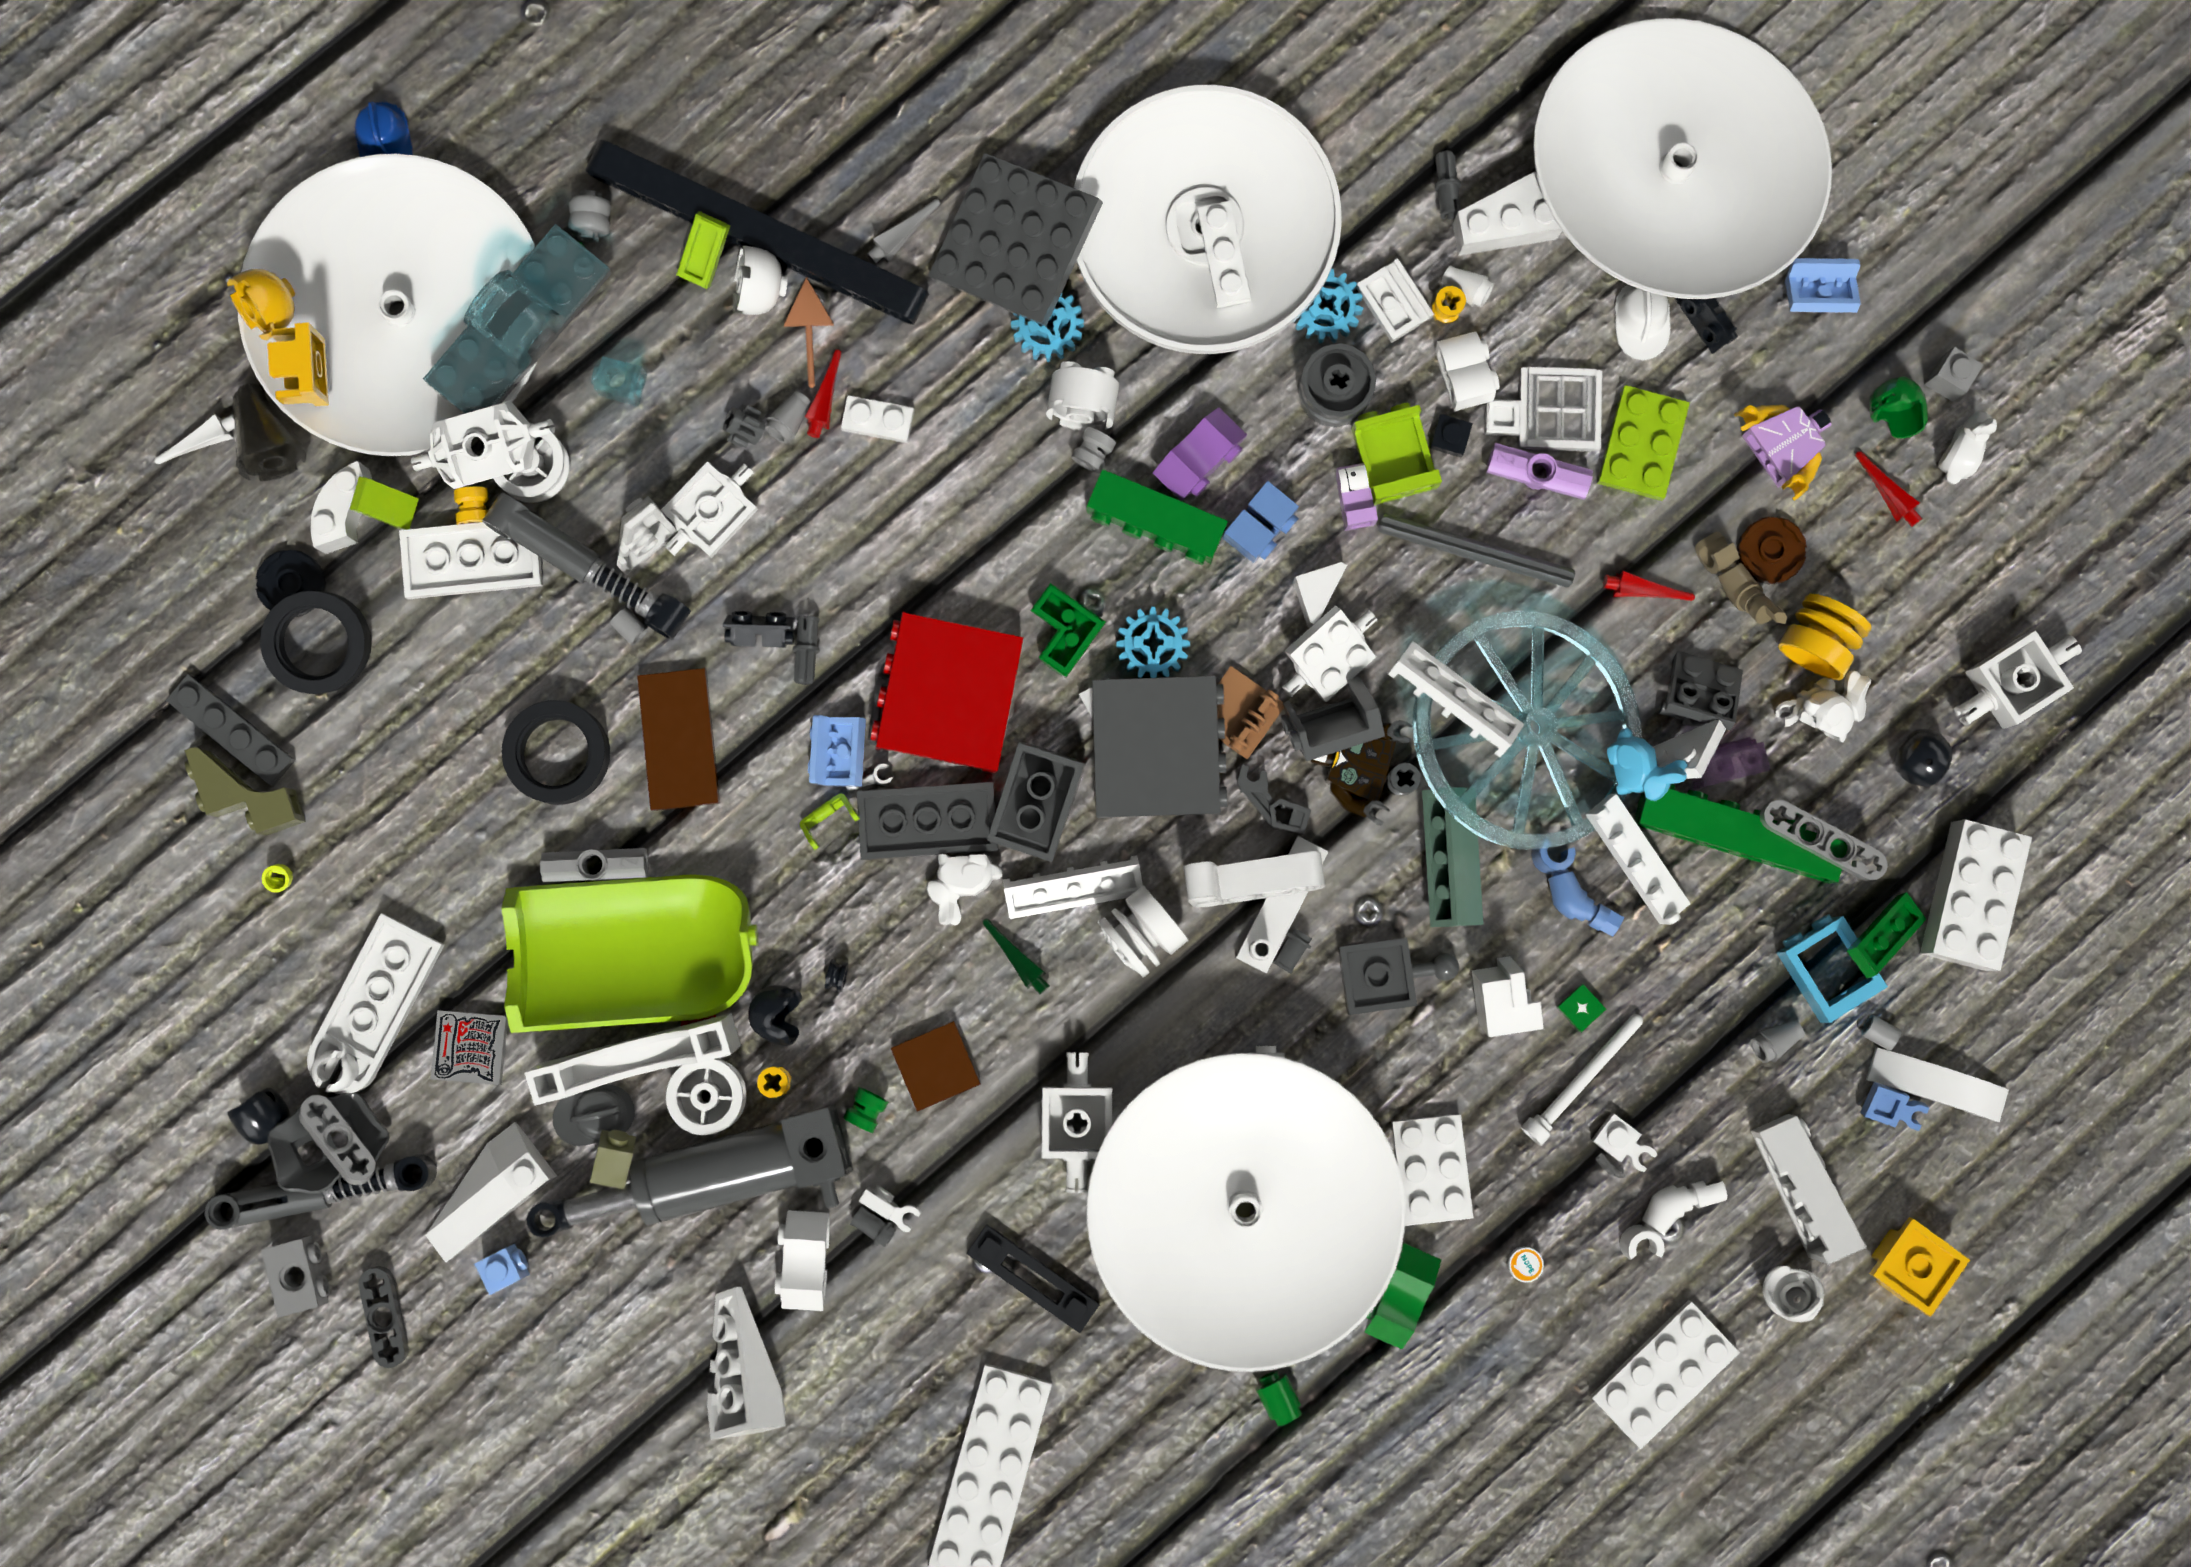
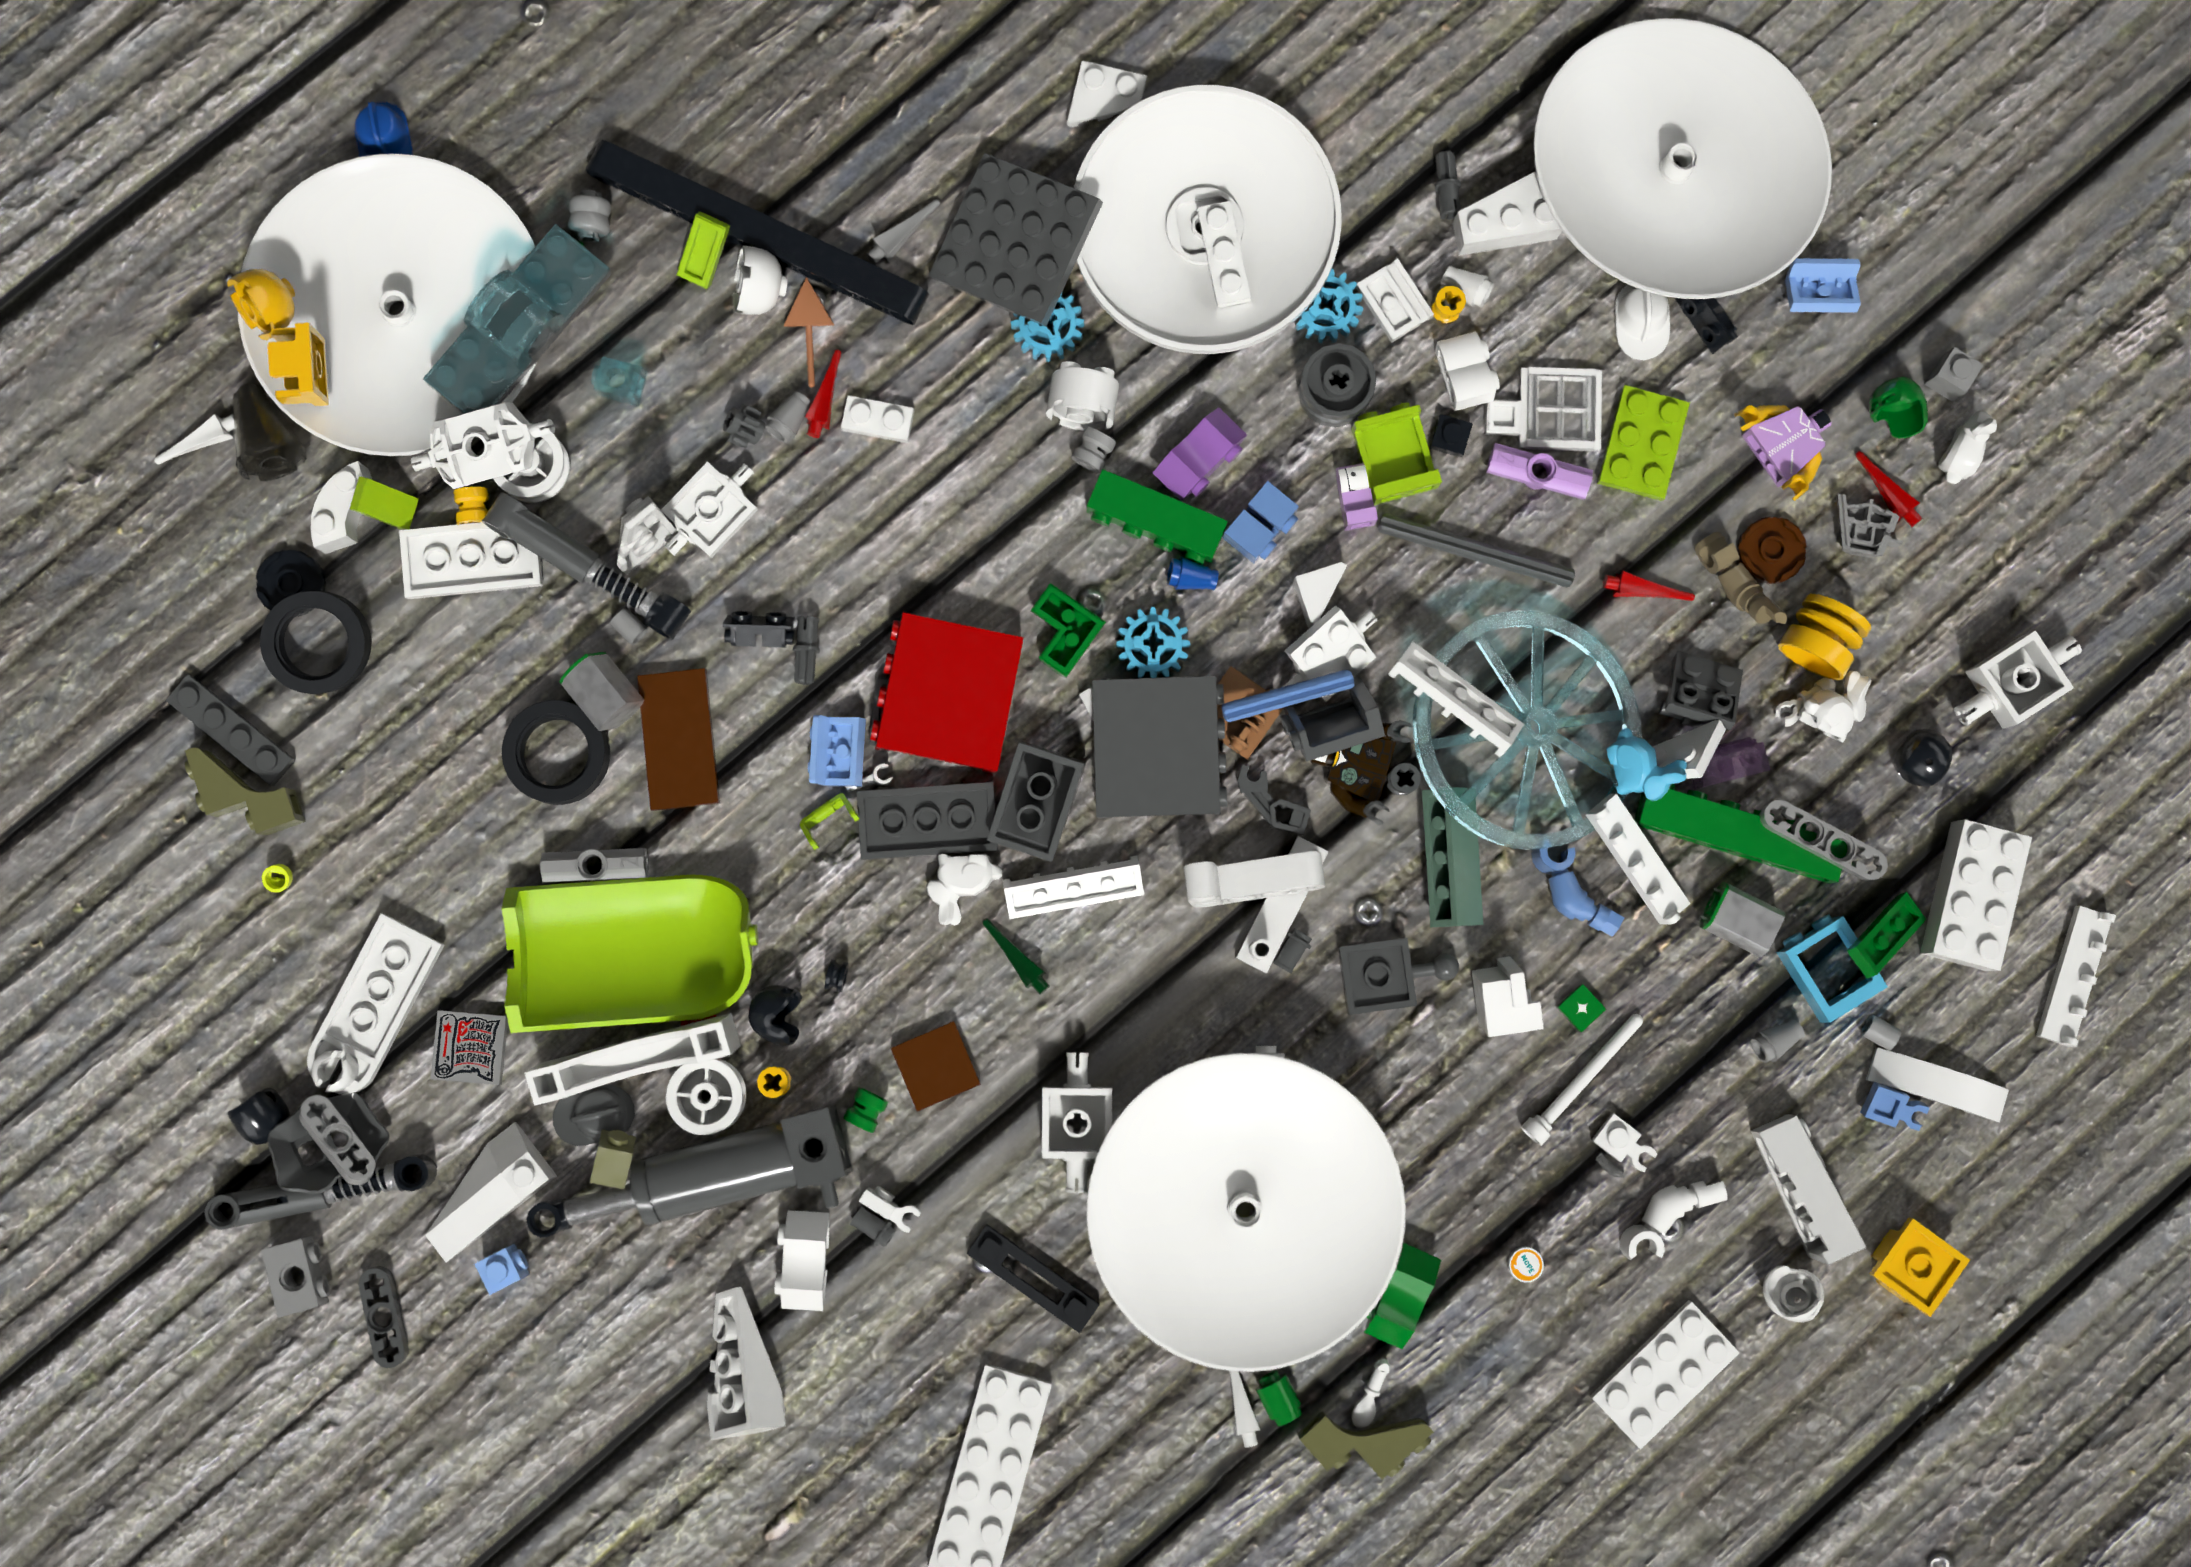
(601, 690): none -> flat silver piece
(1104, 93): none -> white wing
(1142, 931): white wheel -> none
(1188, 574): none -> blue cone
(1244, 1416): none -> white piece
(1287, 695): none -> medium blue axle
(1365, 1408): none -> white piece
(1379, 1446): none -> olive arch
(1433, 1169): white plate -> none
(1742, 919): none -> flat silver piece
(1865, 528): none -> light grey piece
(2074, 976): none -> white hinge

